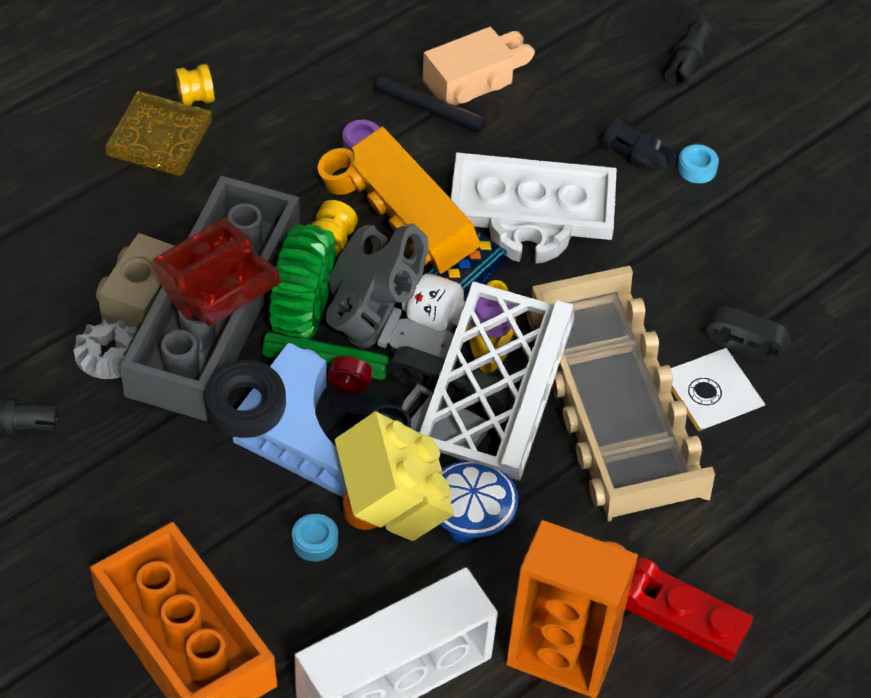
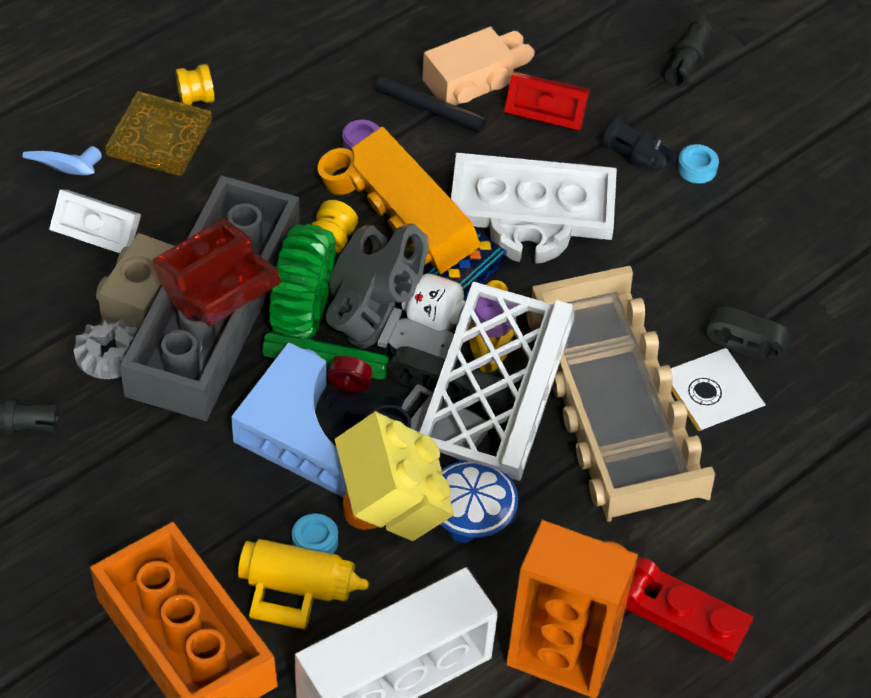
(66, 163): none -> light blue bar
(94, 221): none -> white plate
(245, 423): black tyre -> none
(298, 573): none -> yellow piece
(547, 100): none -> red hinge

